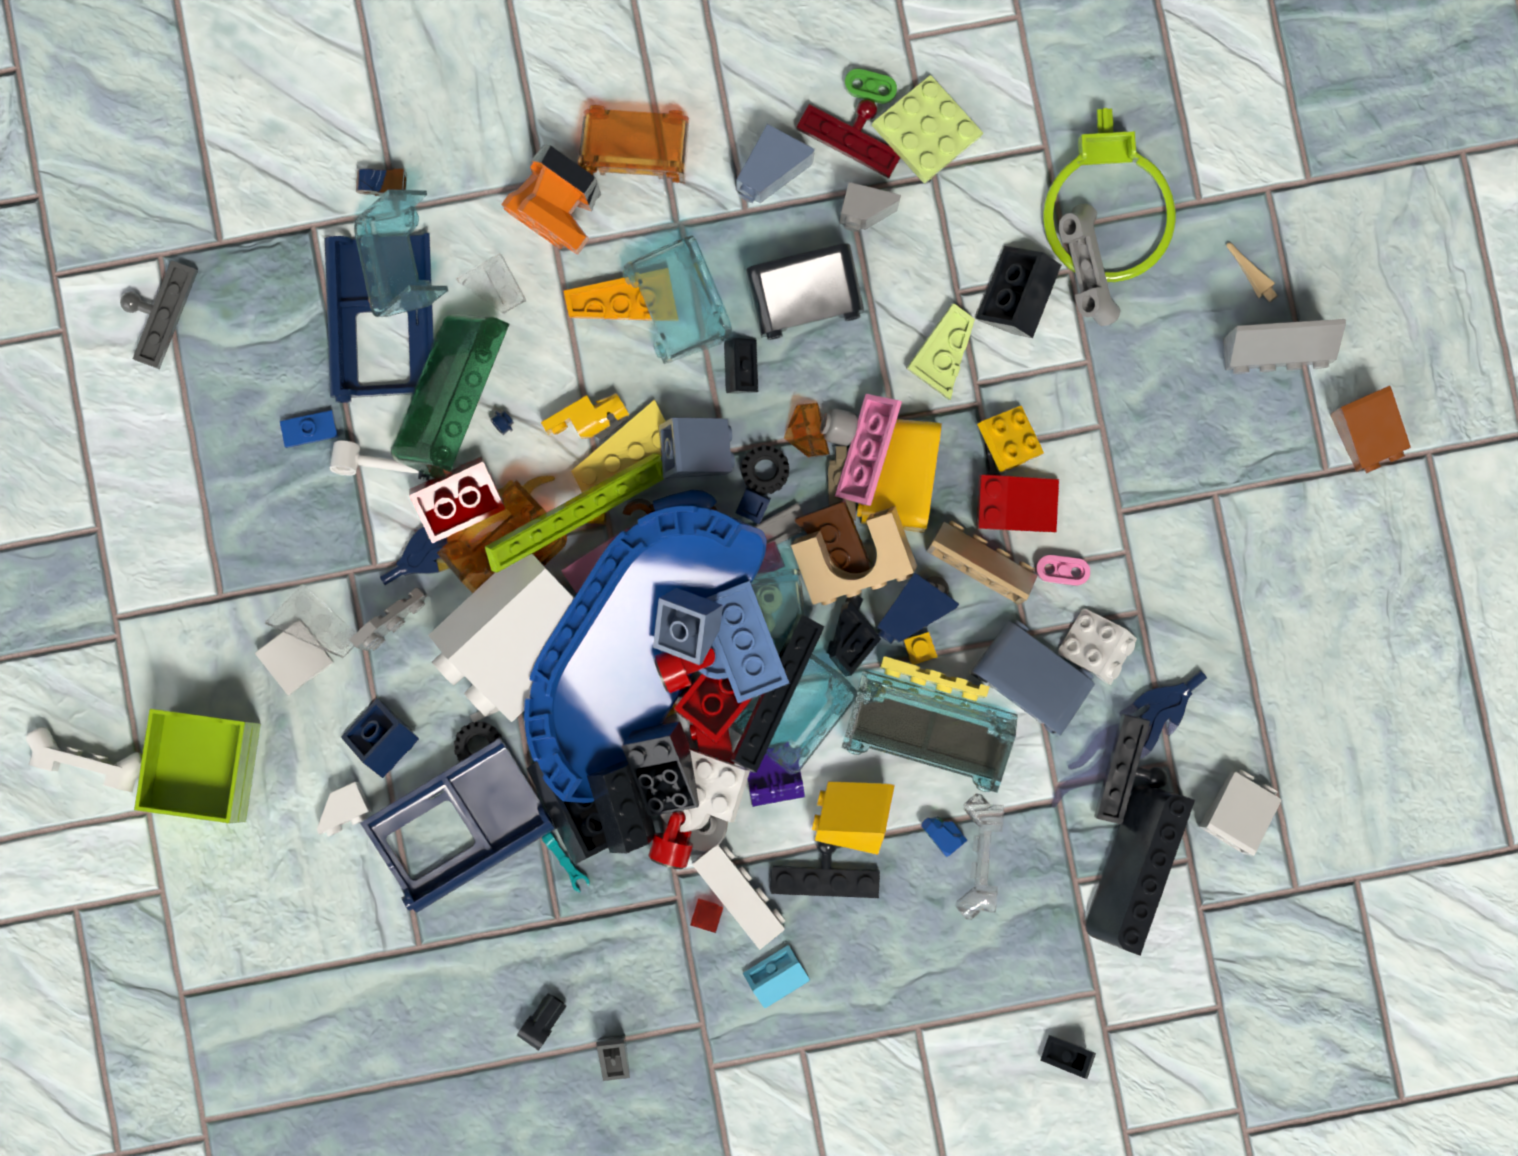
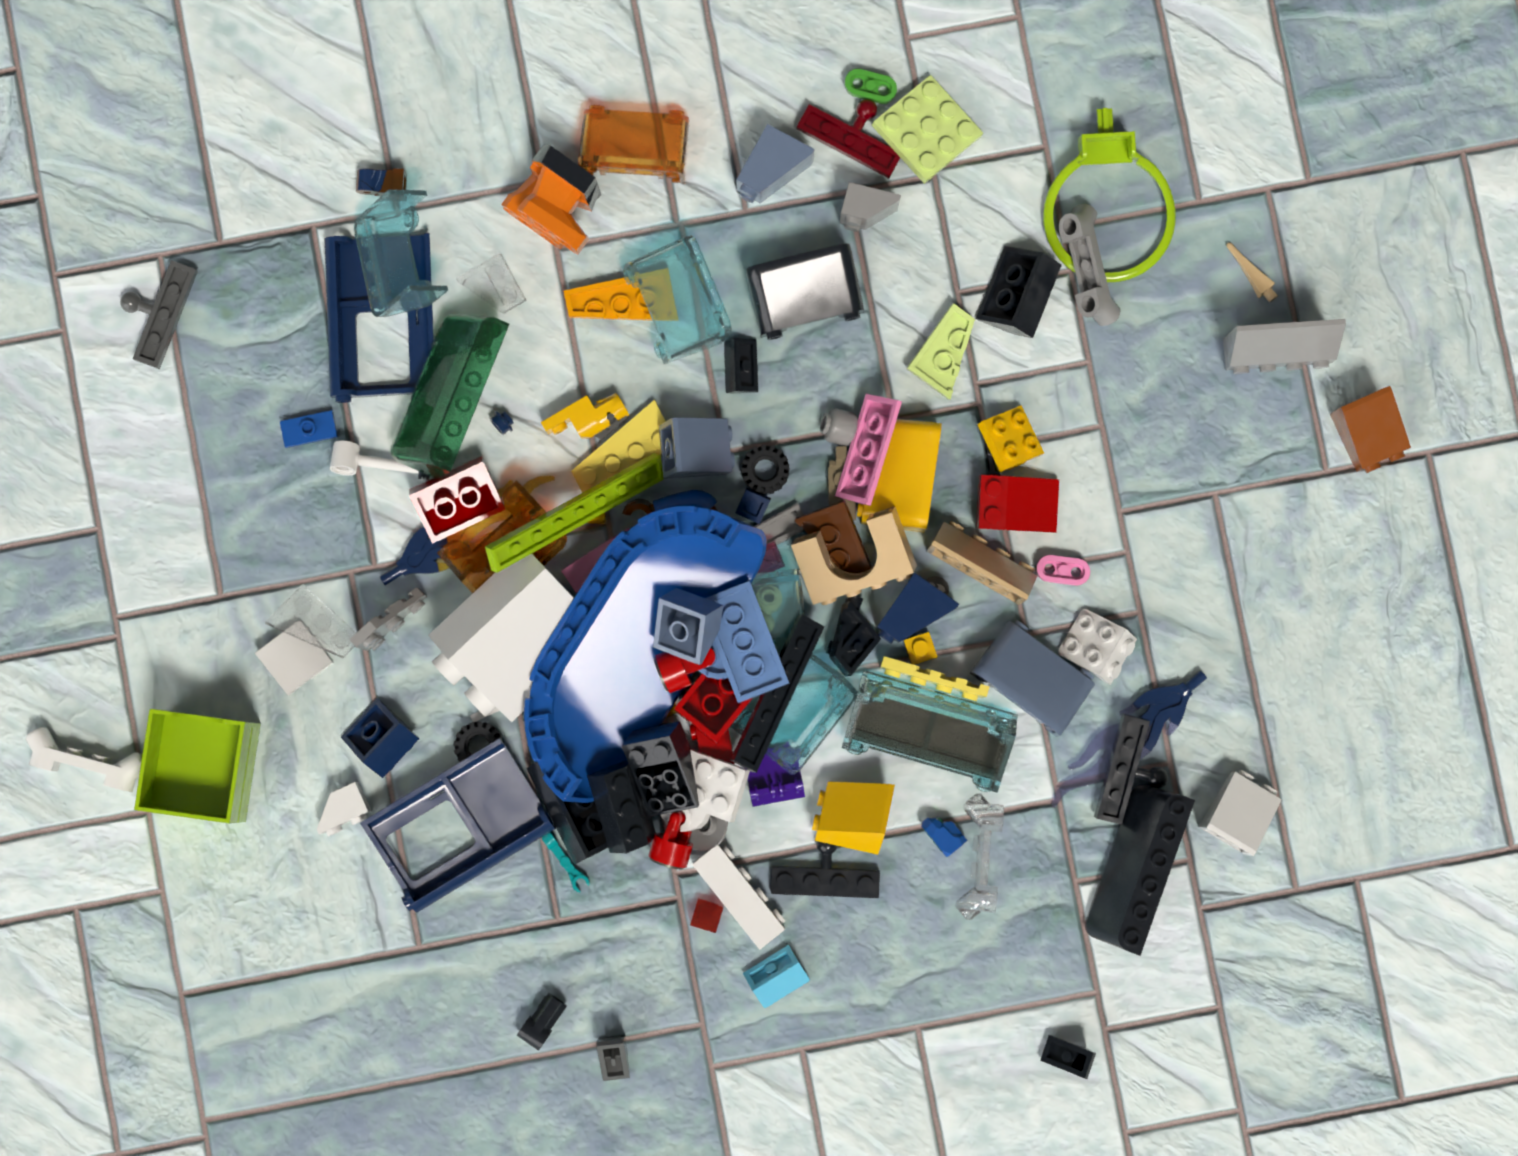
(805, 431): clear orange slope -> none

